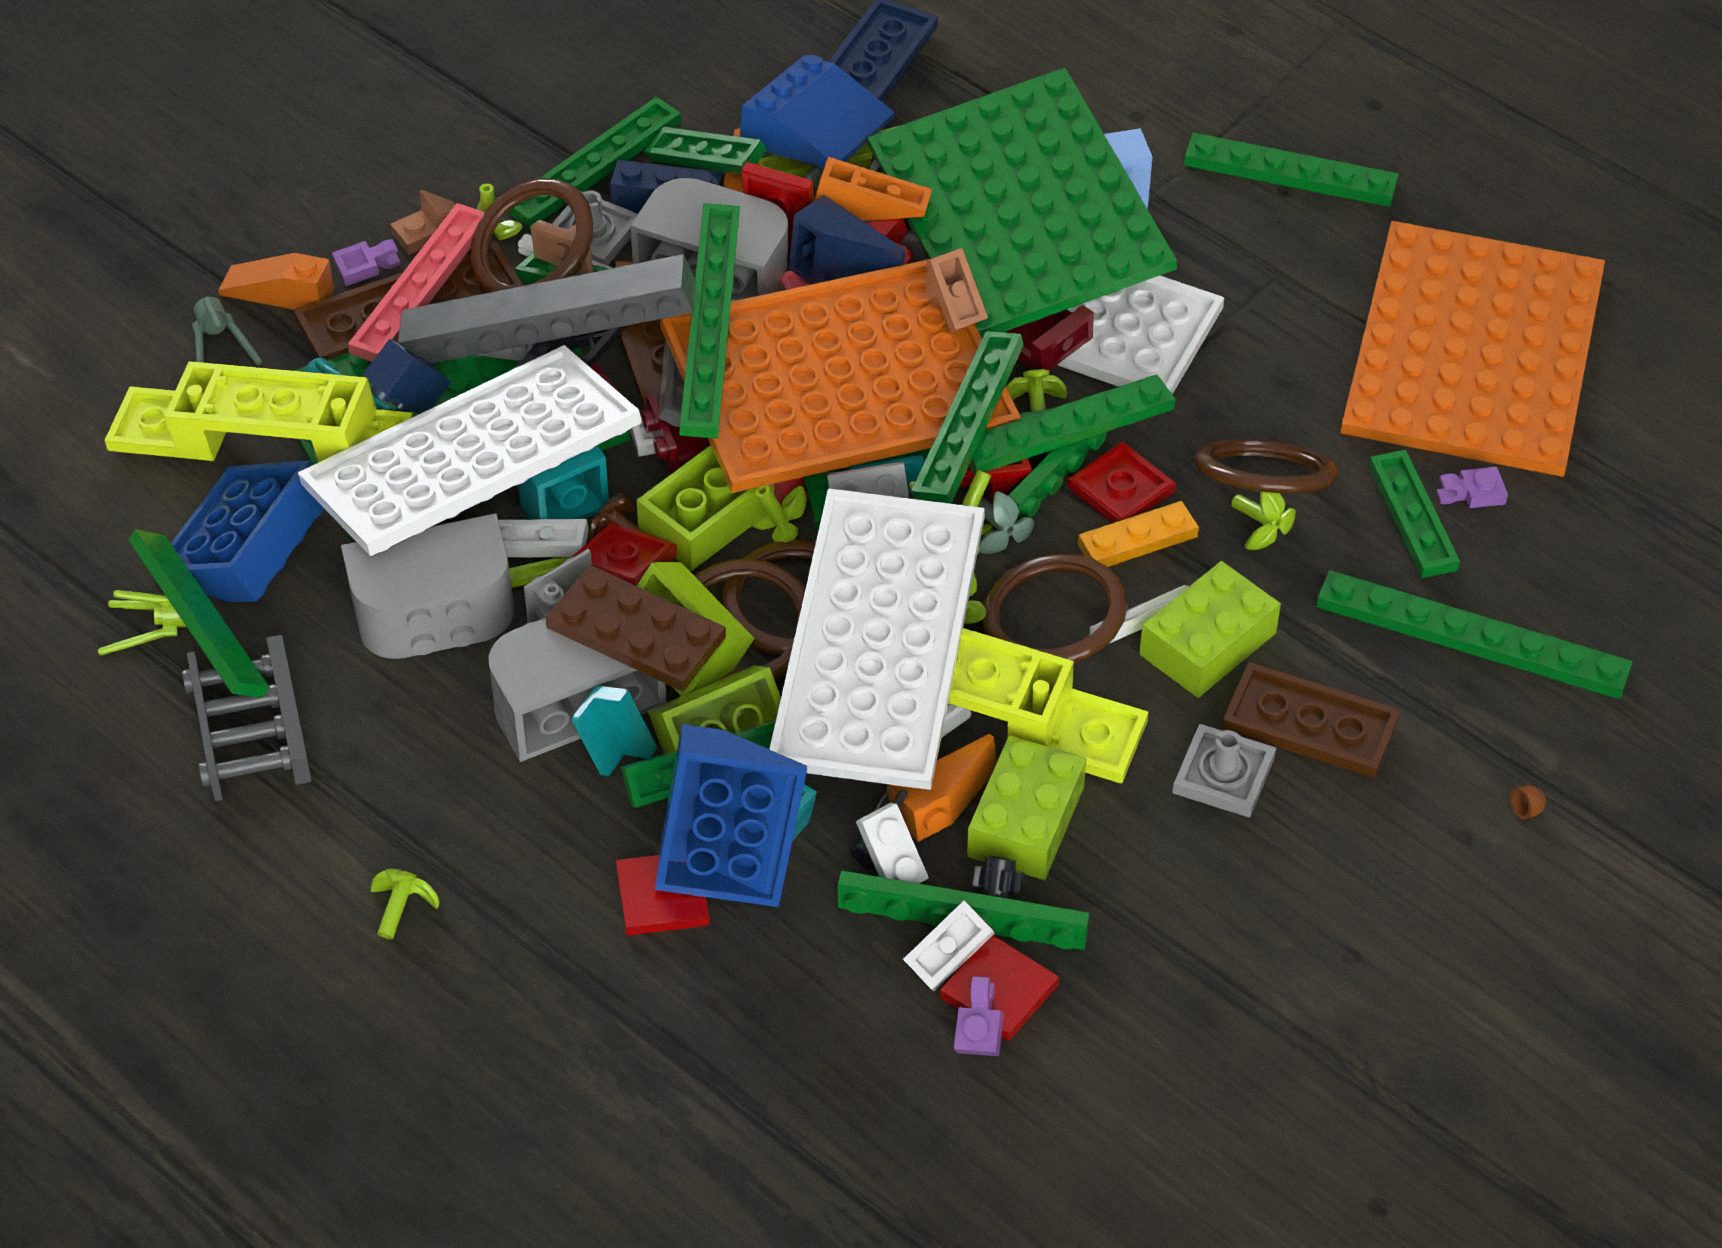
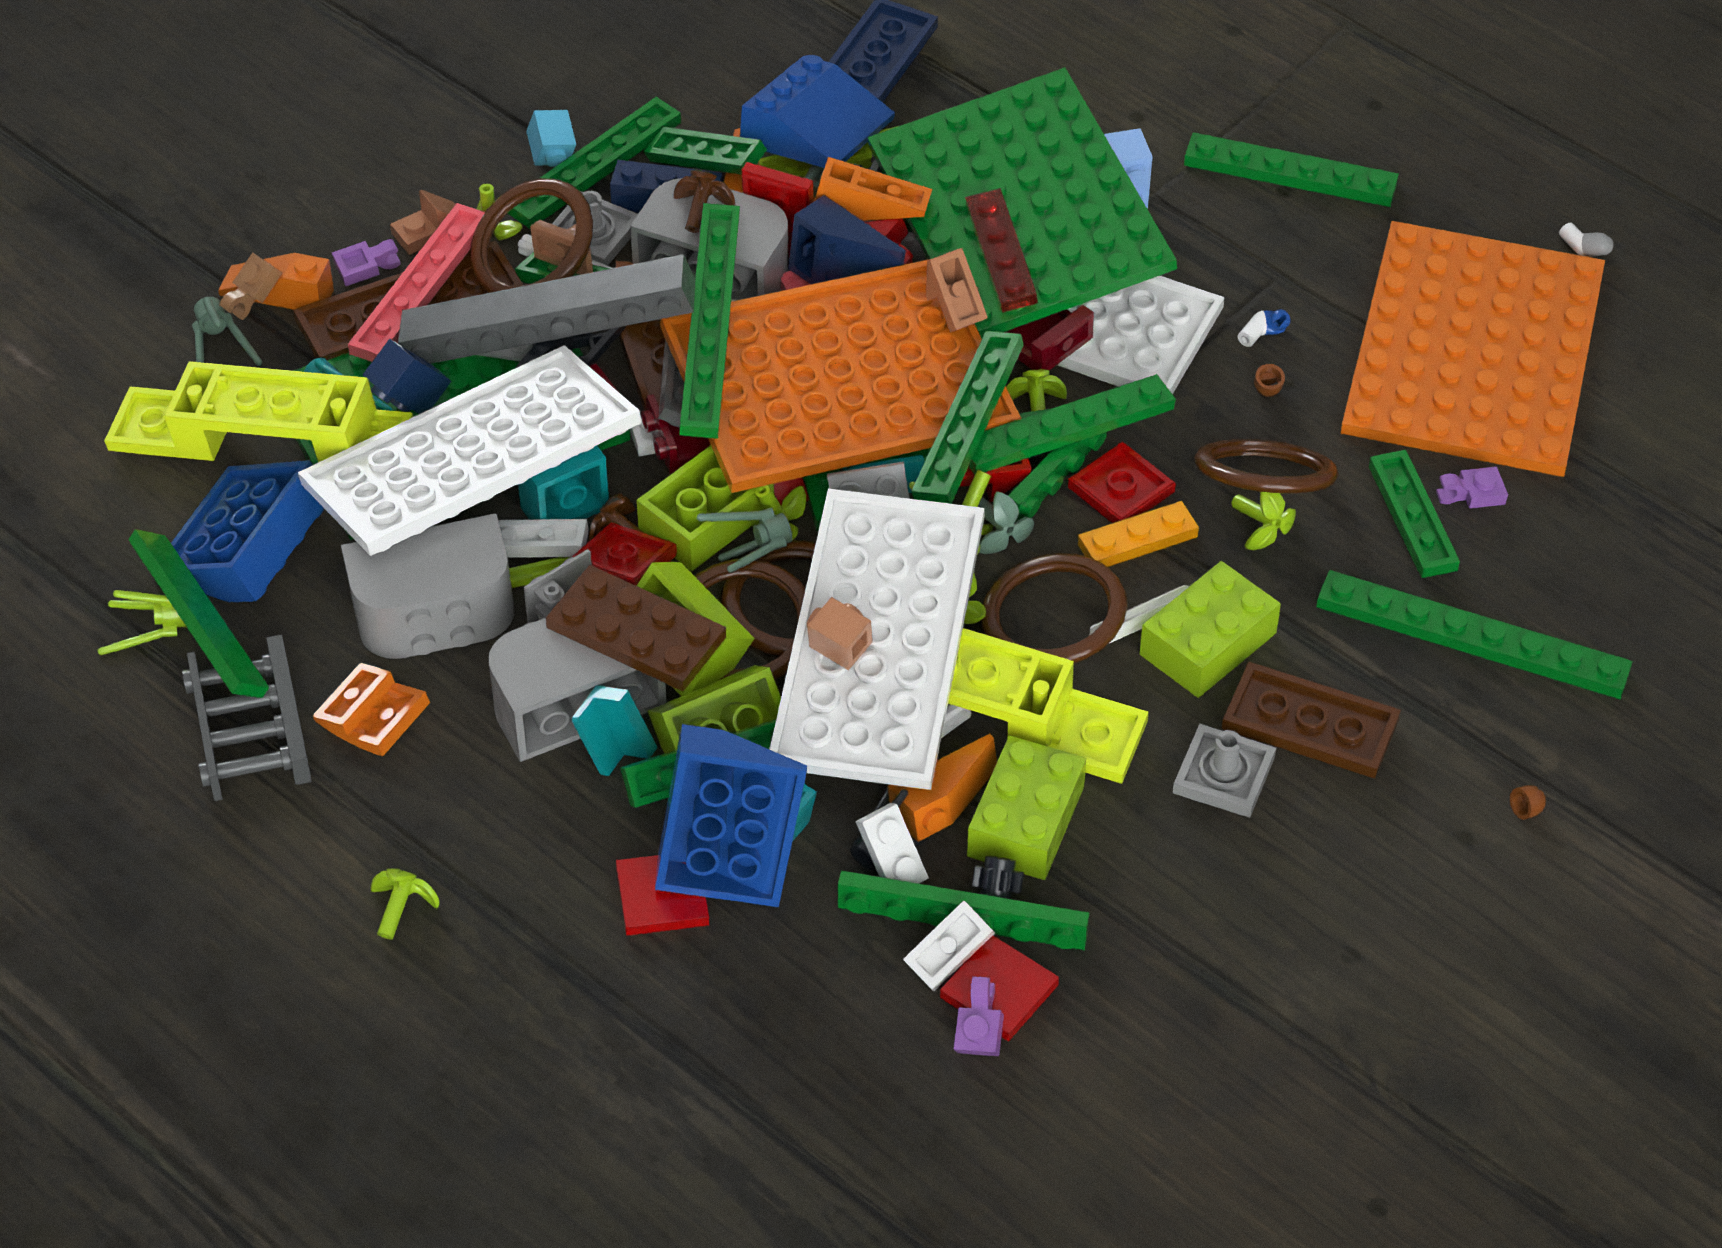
(253, 283): none -> medium nougat plate
(371, 709): none -> orange slope
(550, 137): none -> medium azure brick
(701, 186): none -> reddish brown plant
(770, 534): none -> sand green plant
(839, 632): none -> nougat brick
(1001, 250): none -> clear red plate
(1264, 324): none -> arm
(1268, 375): none -> dark orange hinge
(1586, 243): none -> arm

